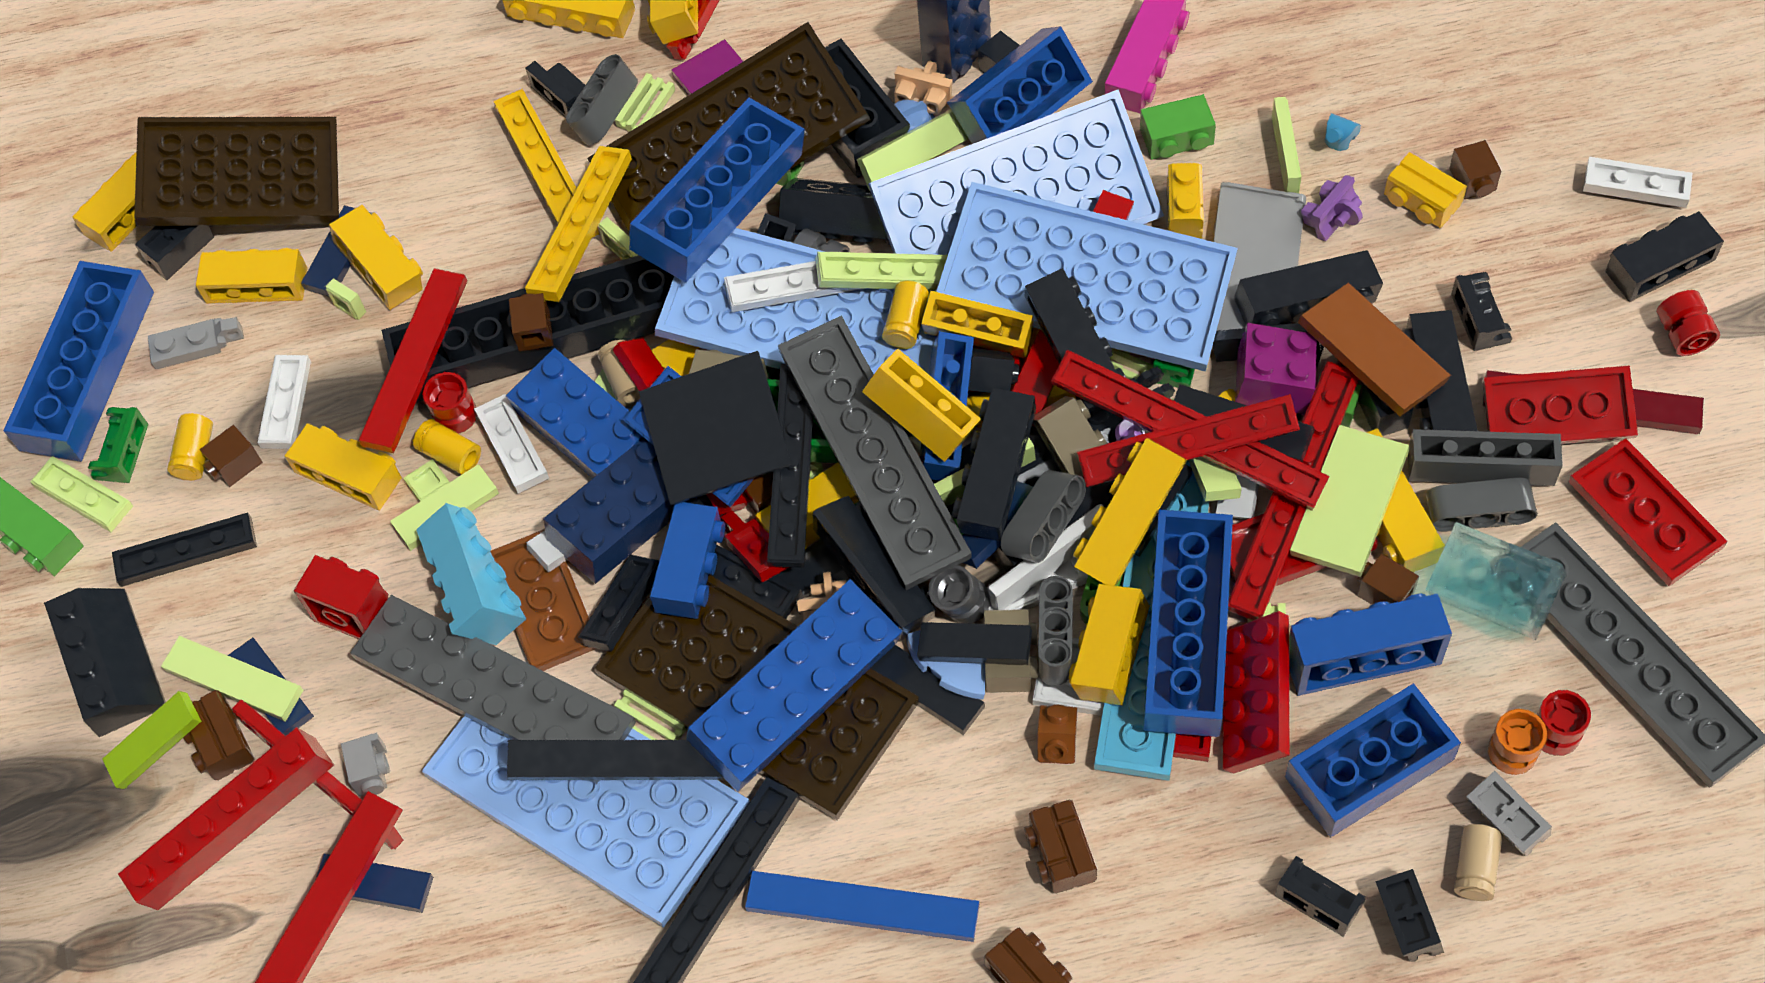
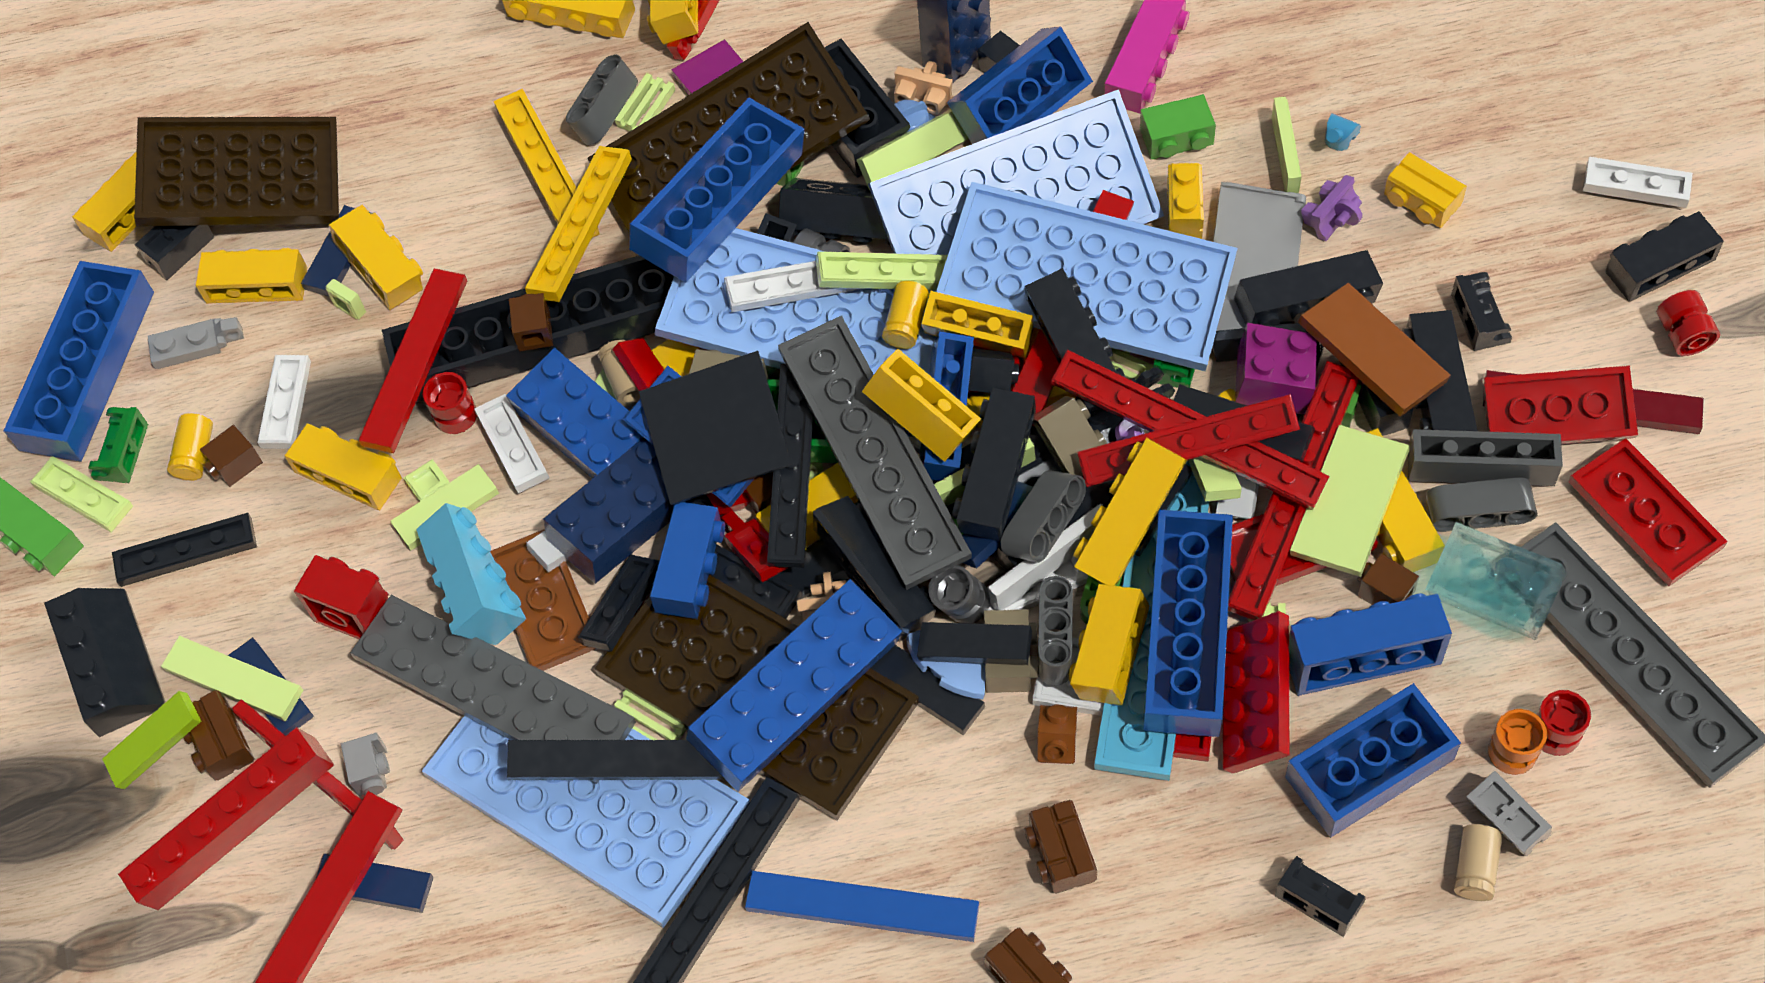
(446, 446): yellow piece -> none
(556, 85): black panel -> none
(615, 239): yellowish green tile -> none
(1409, 915): black hinge -> none
(1475, 168): reddish brown brick -> none

